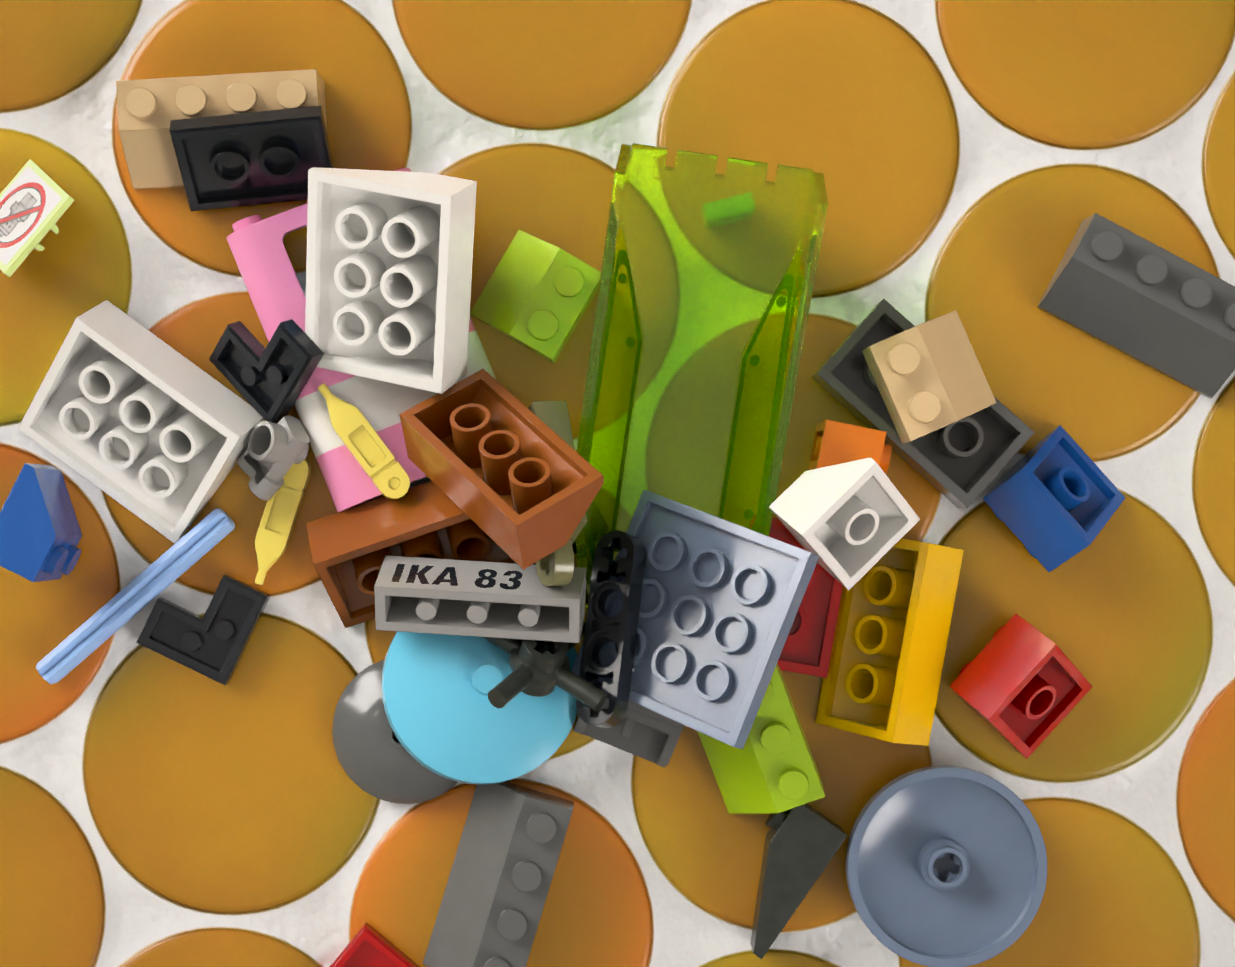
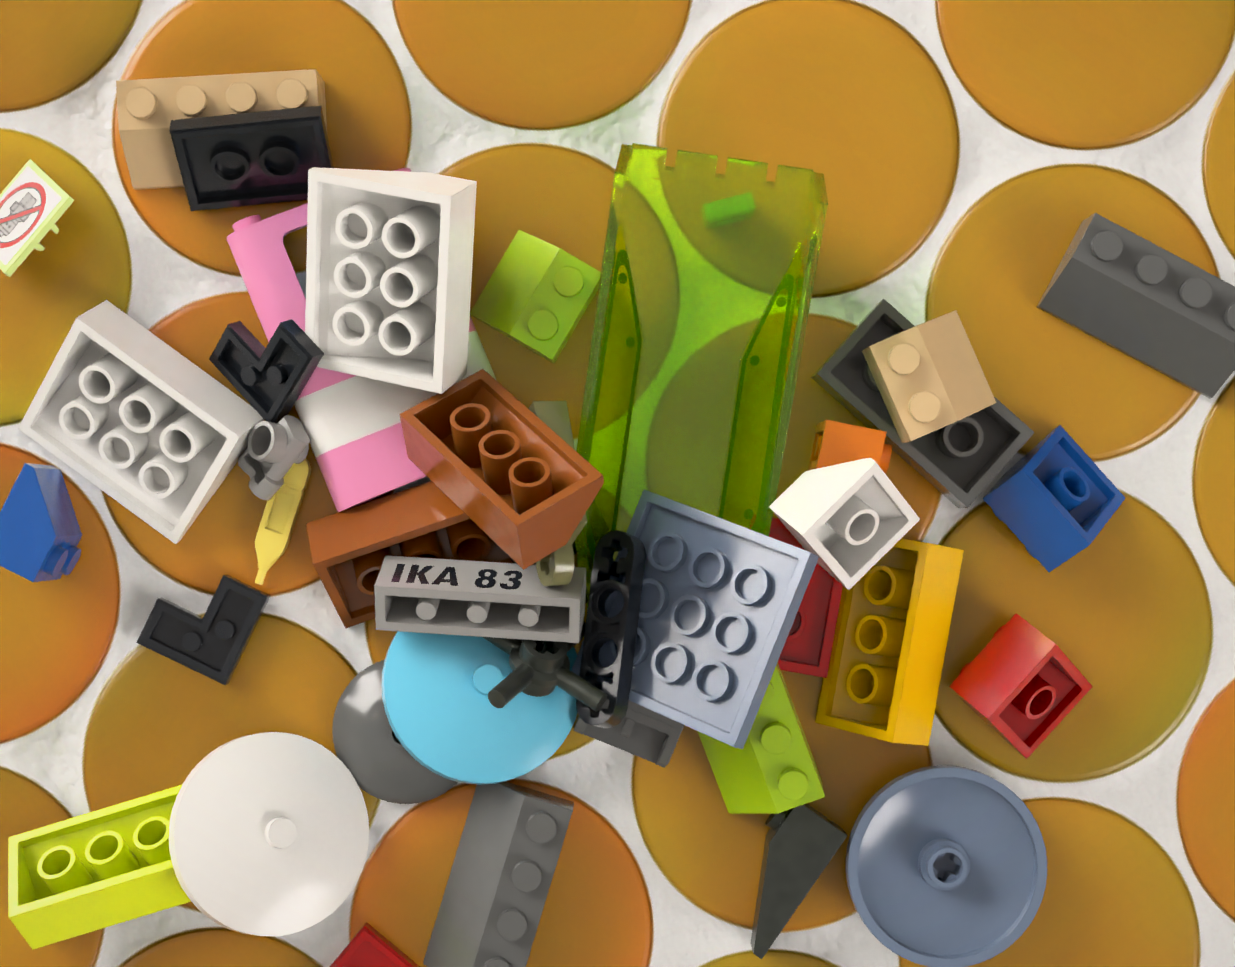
(93, 870): none -> neon yellow slope
(135, 596): light blue axle -> none
(269, 834): none -> white dish
(366, 446): light yellow piece -> none

